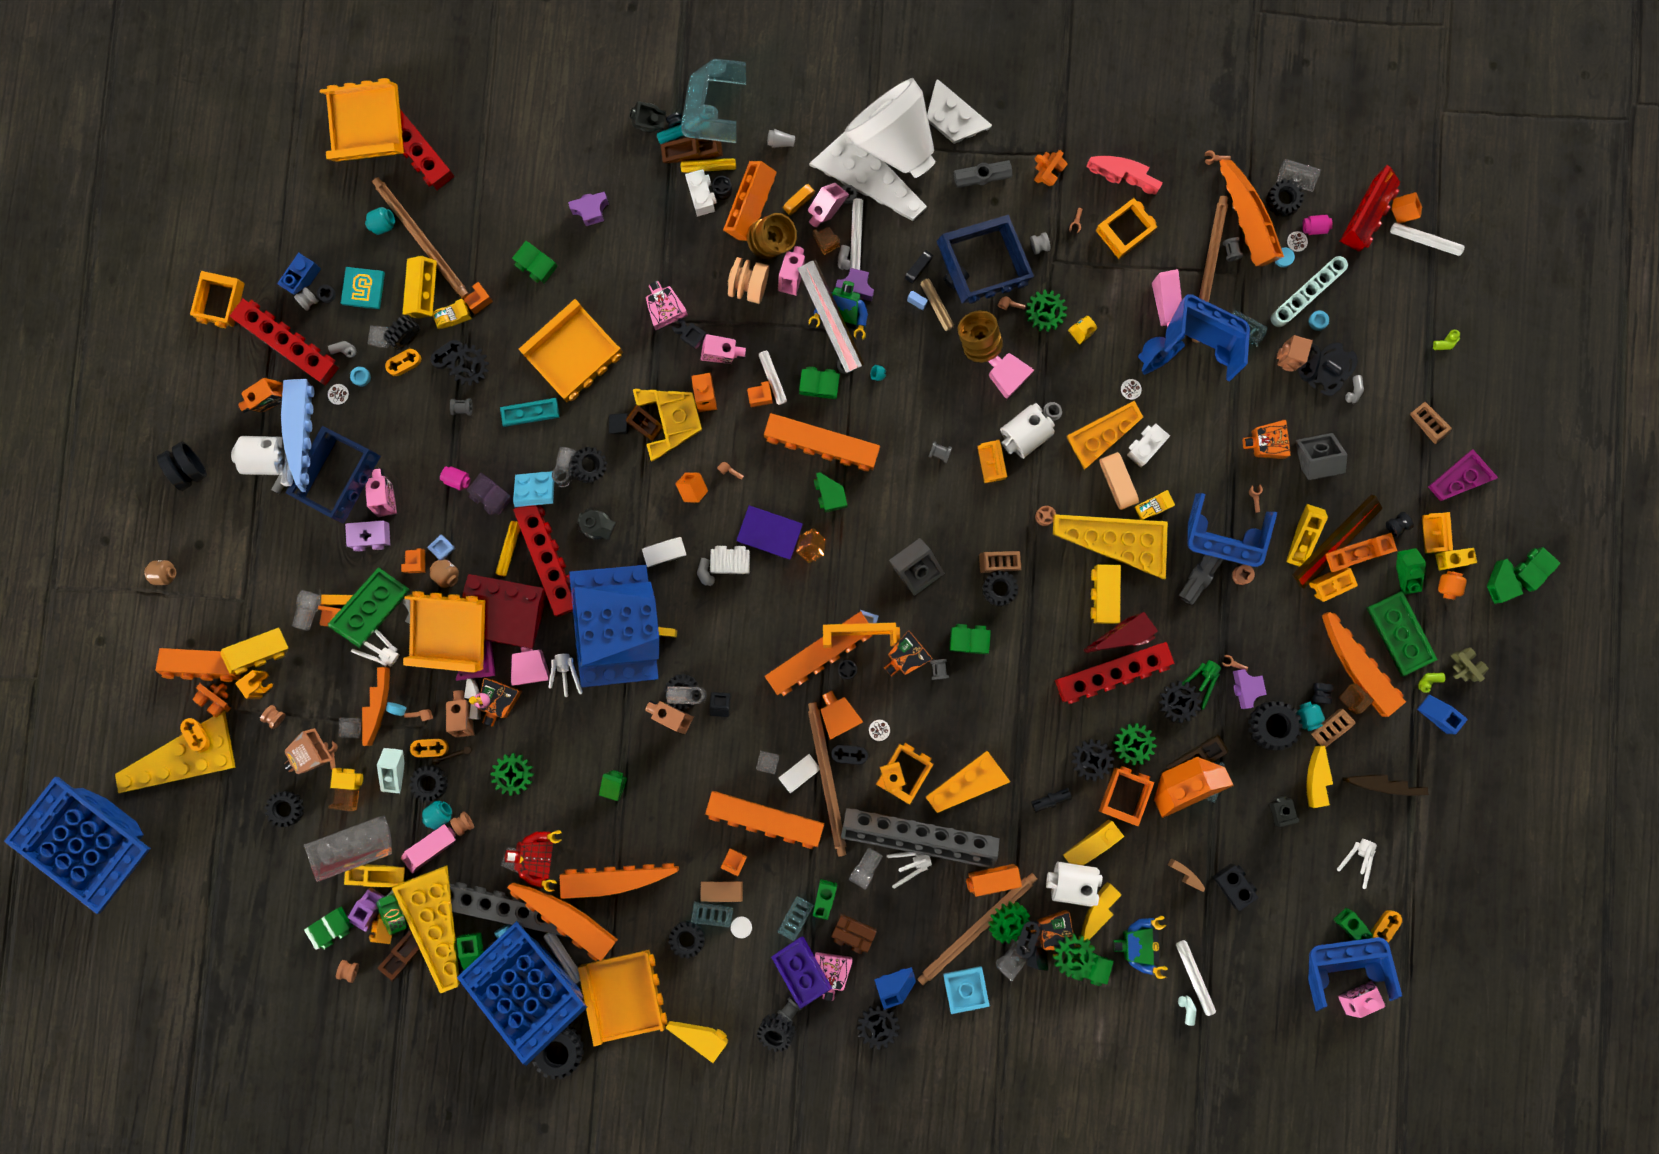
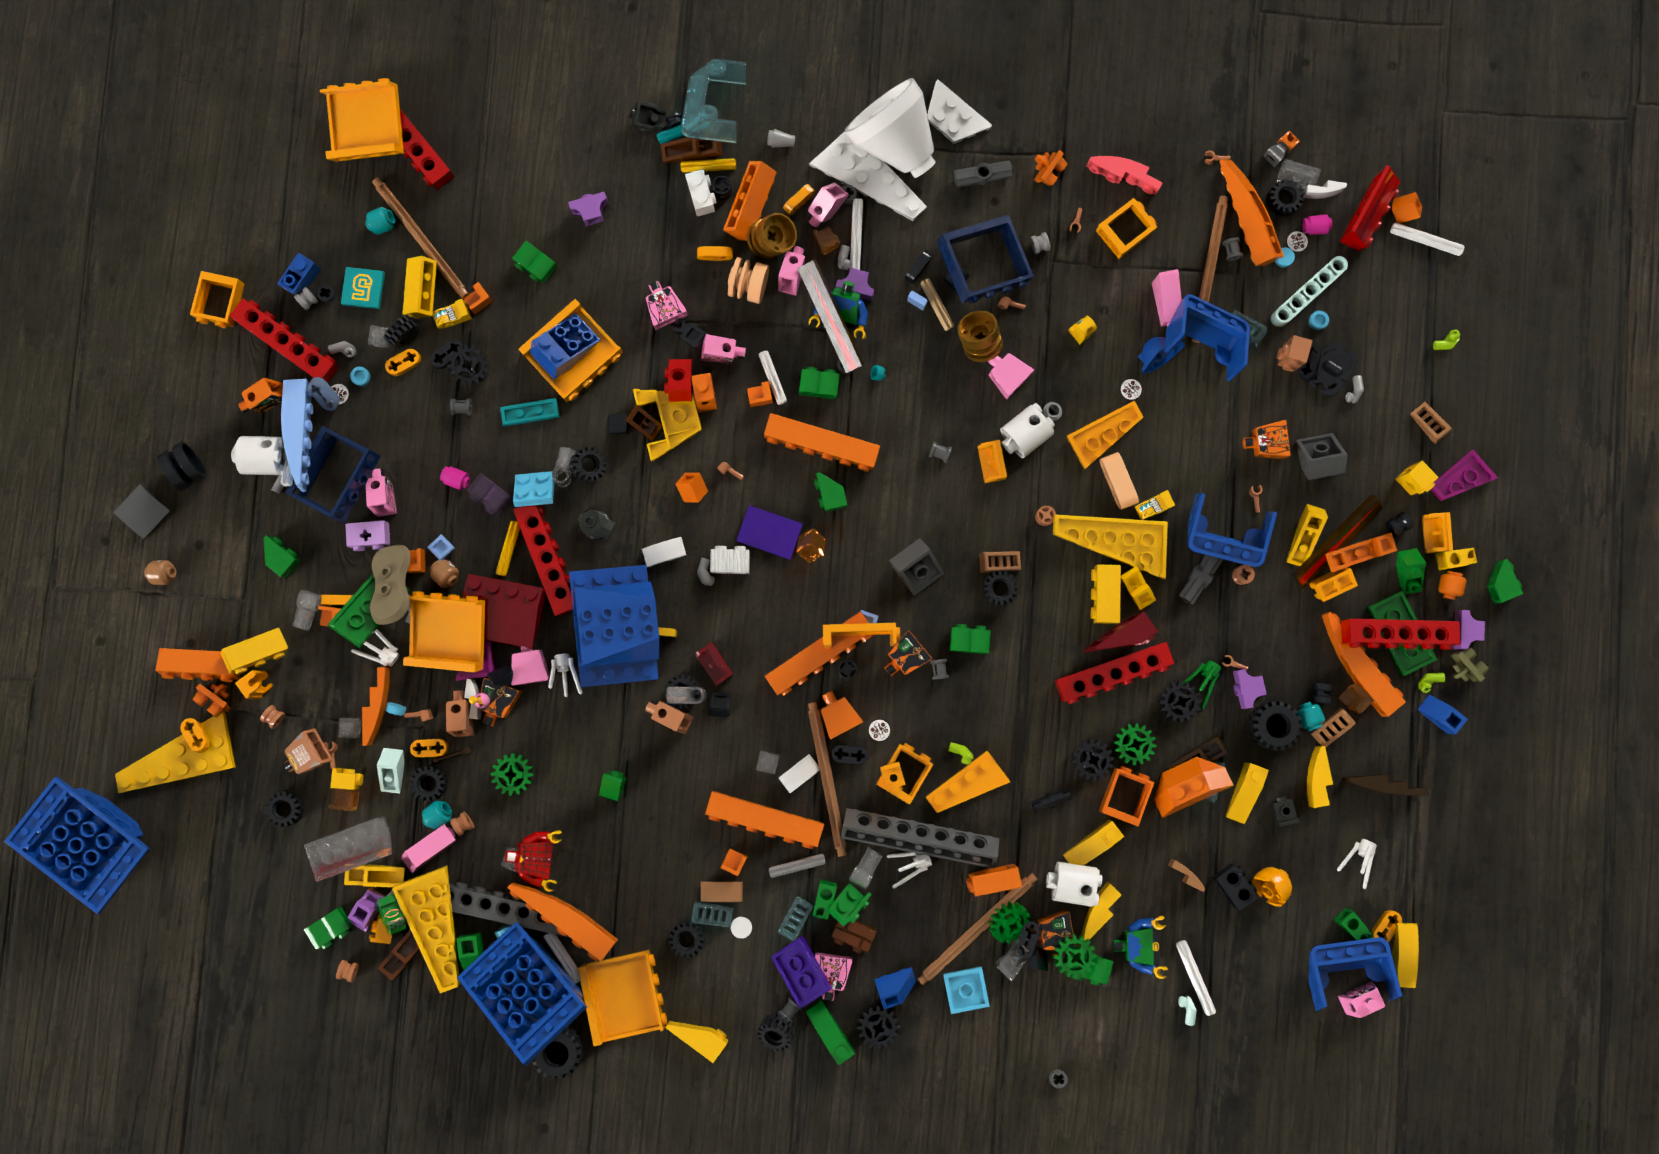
(141, 511): none -> dark grey slope
(278, 558): none -> green slope
(323, 393): none -> sand blue beam
(390, 595): none -> dark tan plate
(501, 676): none -> black slope
(563, 345): none -> blue slope
(611, 881): orange slope -> none
(679, 380): none -> red brick
(714, 664): none -> dark red hinge
(715, 253): none -> light orange beam
(797, 865): none -> light grey axle
(830, 1033): none -> green slope
(847, 905): none -> green bracket
(963, 751): none -> lime arm
(1042, 303): green gear -> none
(1058, 1085): none -> dark grey bush
(1137, 588): none -> yellow slope
(1148, 445): white brick -> none
(1246, 792): none -> yellow slope
(1273, 884): none -> light orange cylinder
(1277, 152): none -> dark grey leg
(1329, 189): none -> white slope
(1406, 953): none -> yellow slope
(1417, 478): none -> yellow brick
(1447, 632): none -> red brick
(1470, 629): none -> medium lavender brick
(1536, 568): green brick -> none

